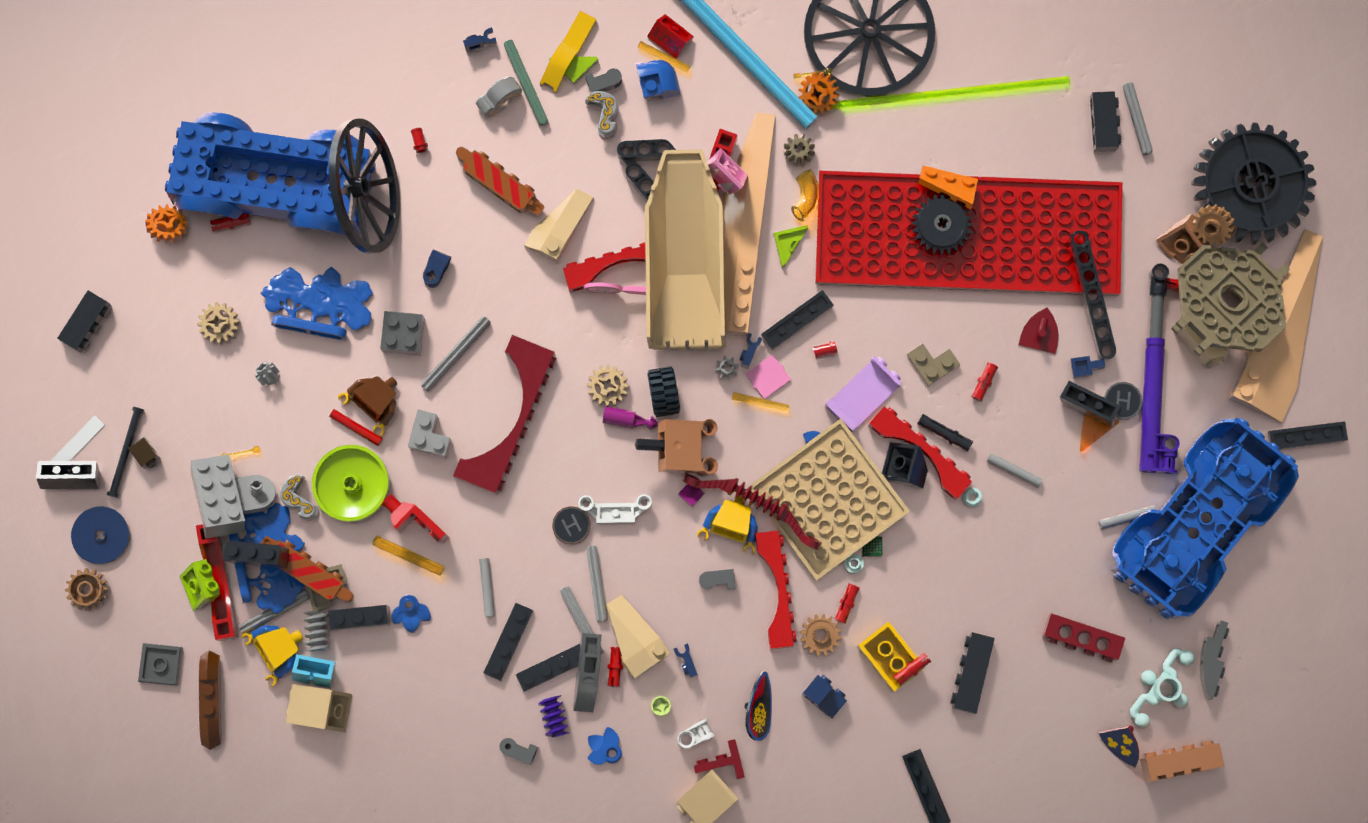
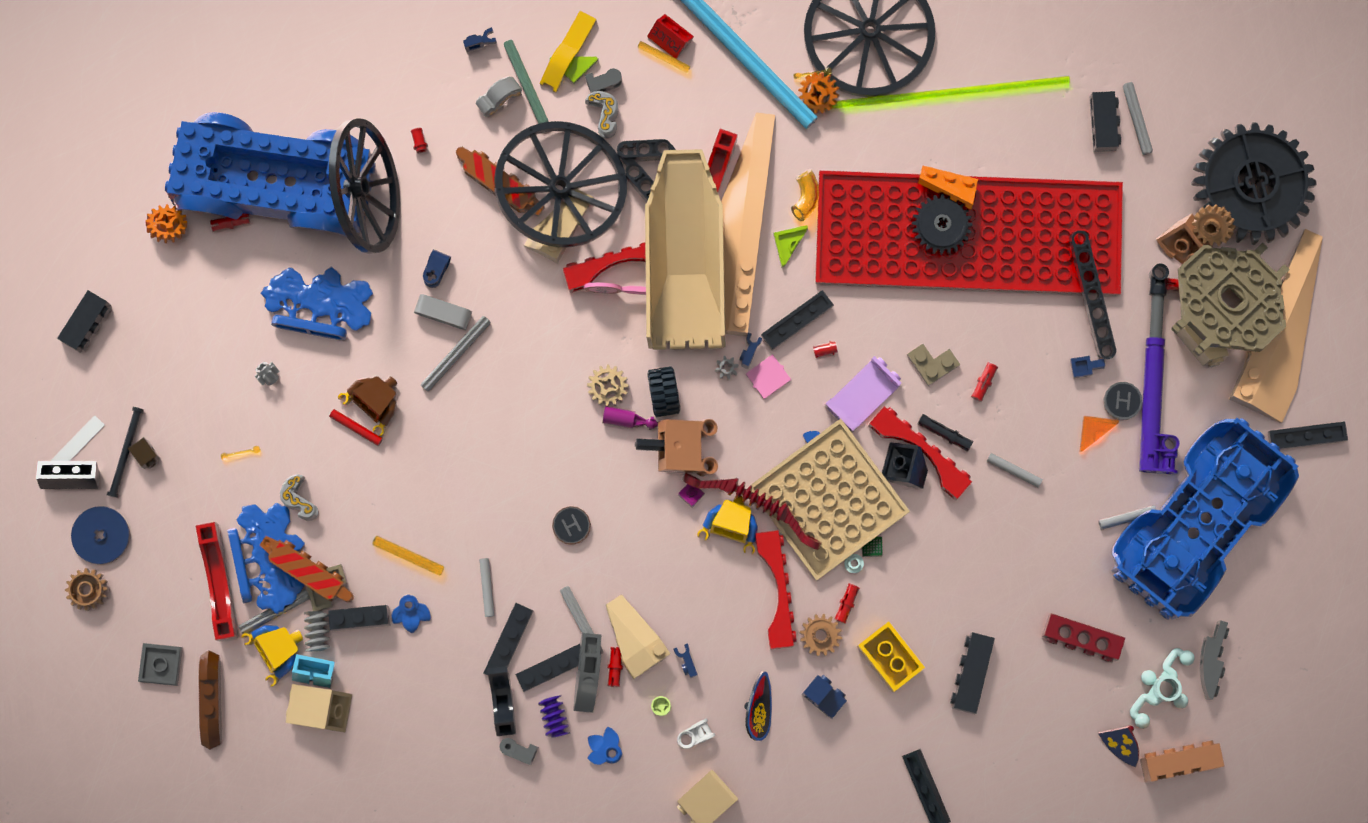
(199, 584): lime plate -> none
(210, 323): tan gear -> none
(227, 499): light grey brick -> none
(256, 554): black brick -> none
(350, 483): lime dish -> none
(402, 333): dark grey brick -> none
(404, 513): red plate -> none
(423, 436): light grey brick -> none
(443, 312): none -> light grey beam
(490, 468): dark red arch -> none
(502, 701): none -> black arch
(560, 179): none -> black wheel
(596, 583): light grey axle -> none
(615, 511): white plate -> none
(658, 79): blue brick -> none
(717, 578): dark grey leg -> none
(723, 760): dark red bracket -> none
(726, 172): bright pink slope -> none
(760, 402): clear yellow bar -> none
(792, 147): dark tan gear -> none
(912, 668): red pin -> none
(976, 492): light aqua plate -> none
(1040, 332): dark red shield -> none
(1090, 403): black brick -> none

